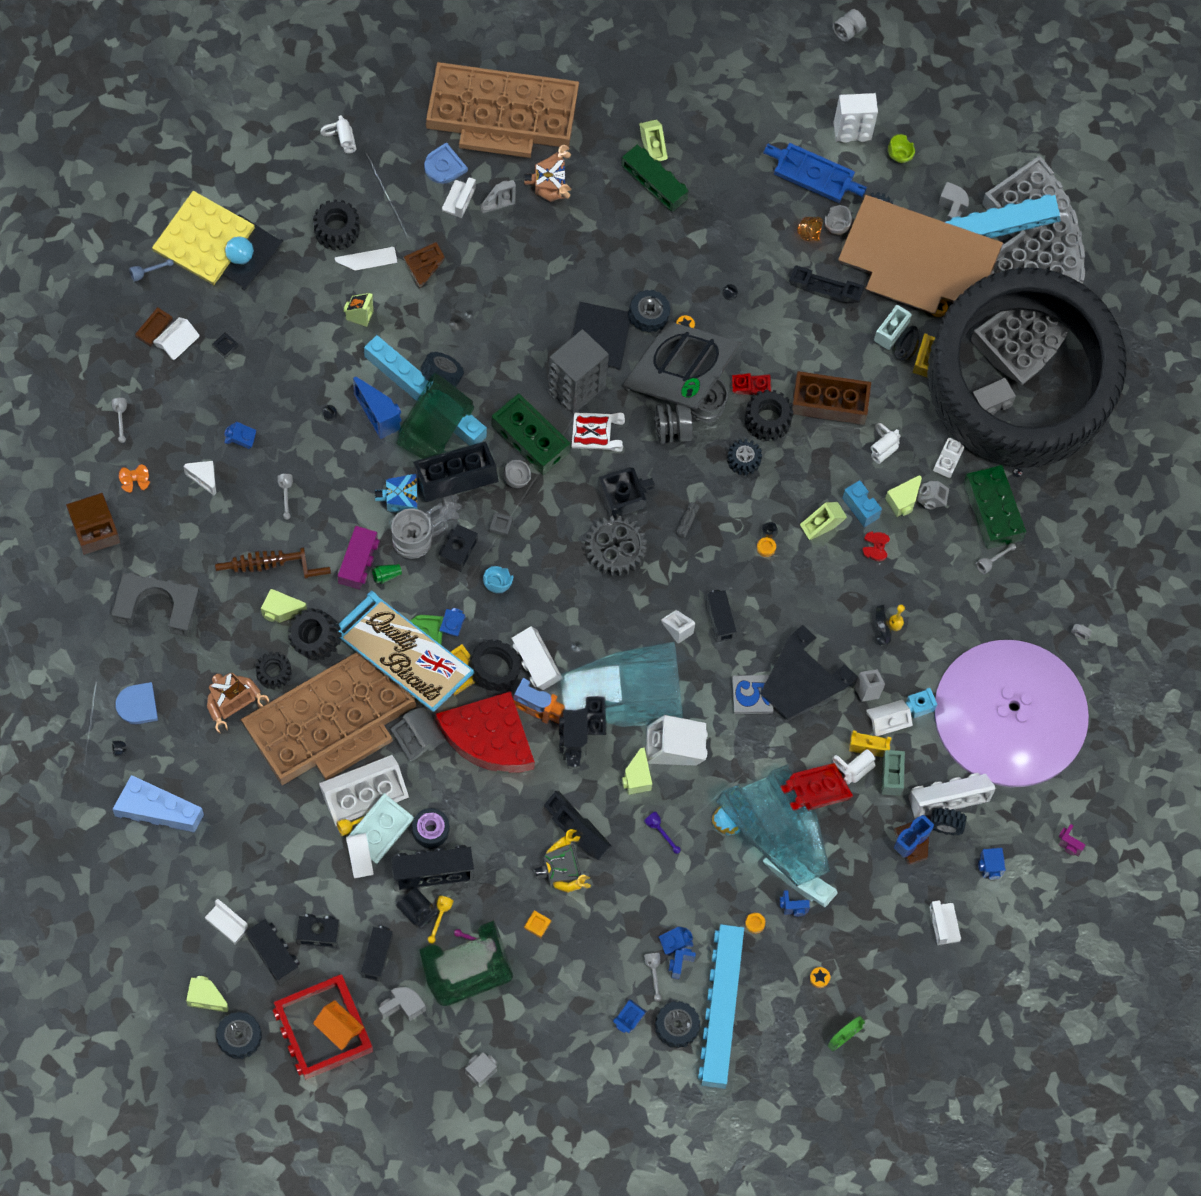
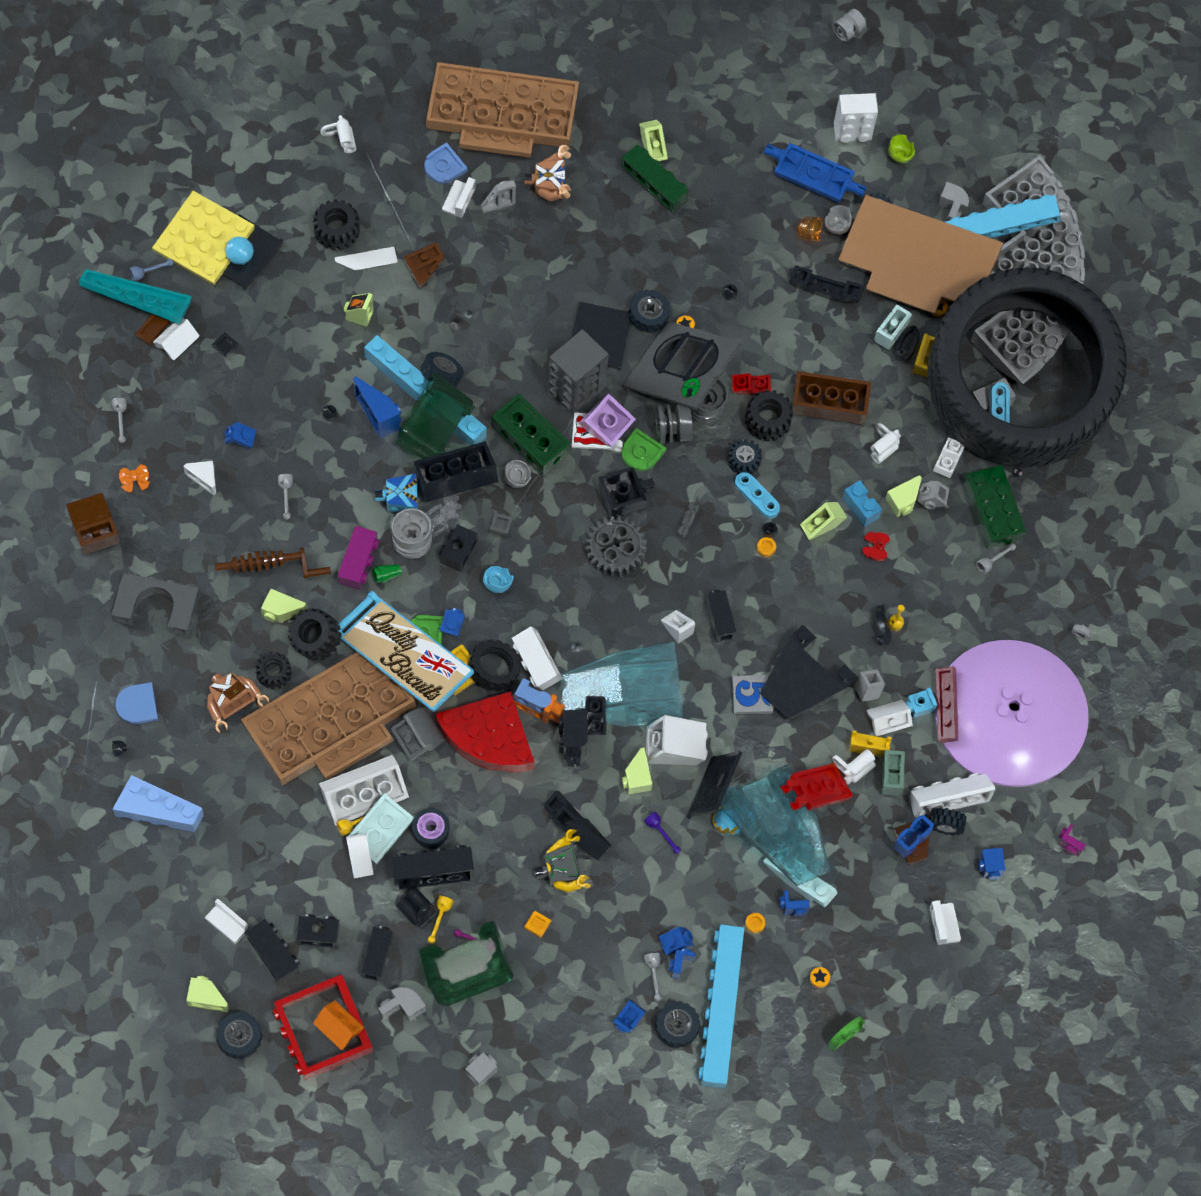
(152, 299): none -> teal wing
(607, 420): none -> lavender slope
(641, 451): none -> bright green tile
(714, 784): none -> black piece
(759, 502): none -> medium azure plate
(946, 704): none -> tile
(1001, 401): none -> medium azure plate

